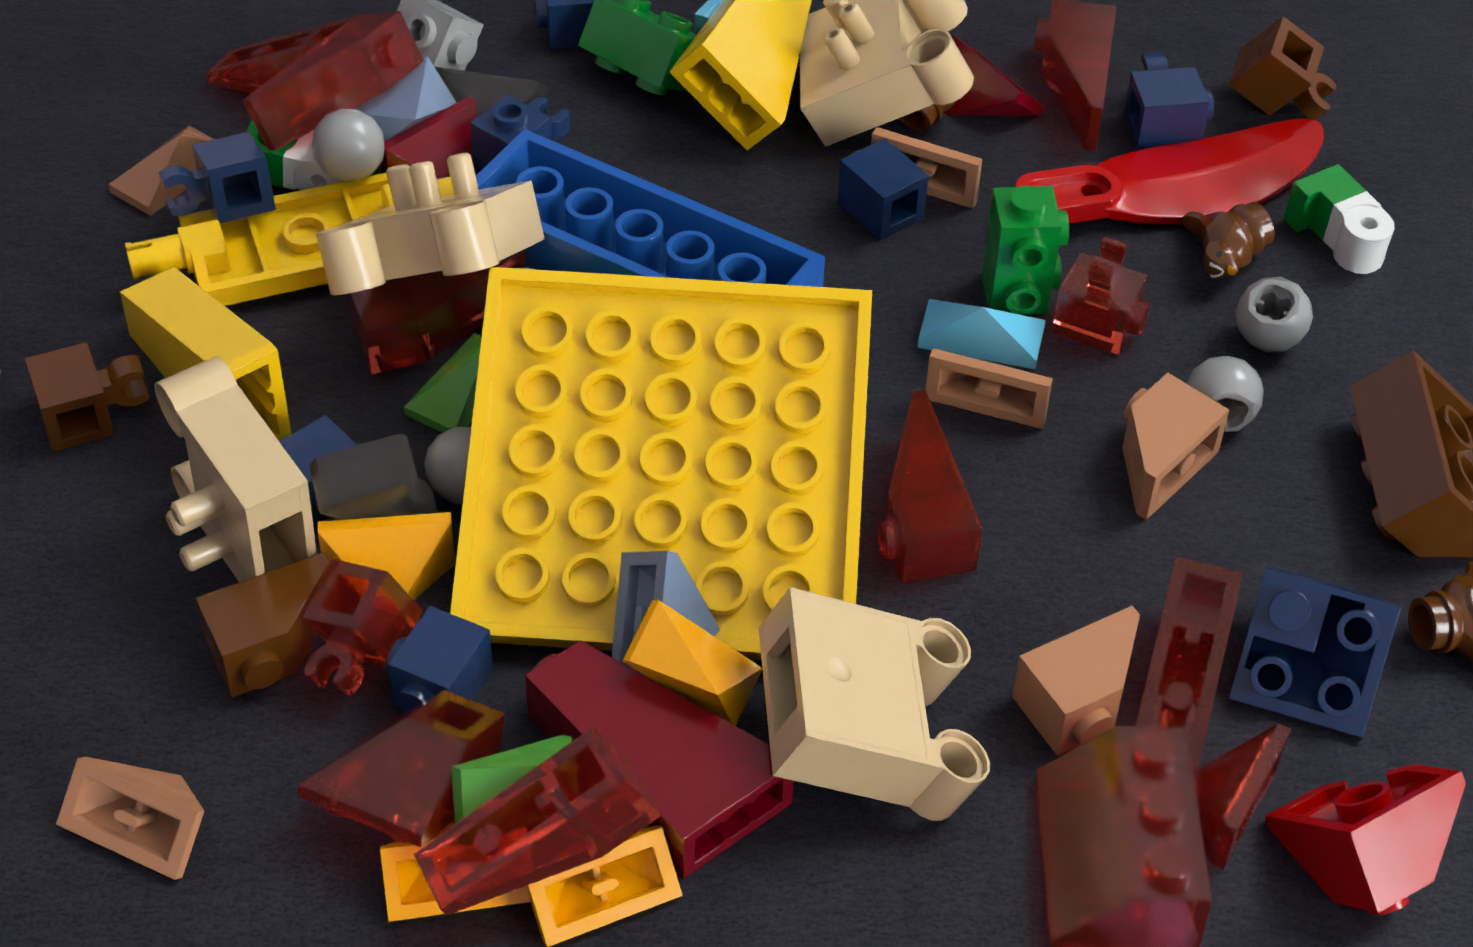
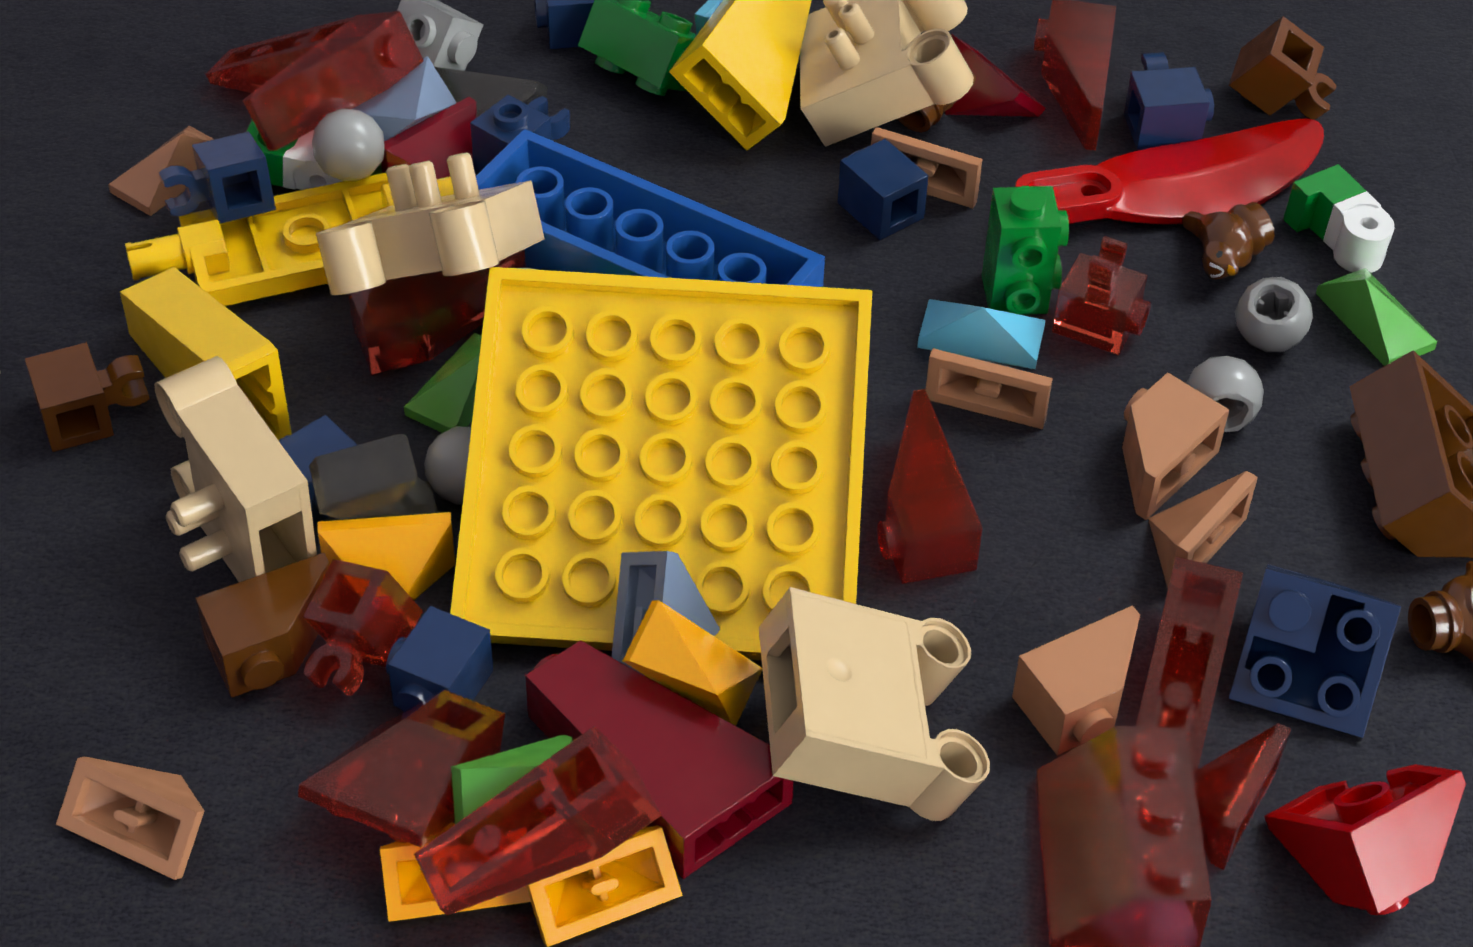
(1202, 523): none -> nougat slope
(1375, 316): none -> bright green slope

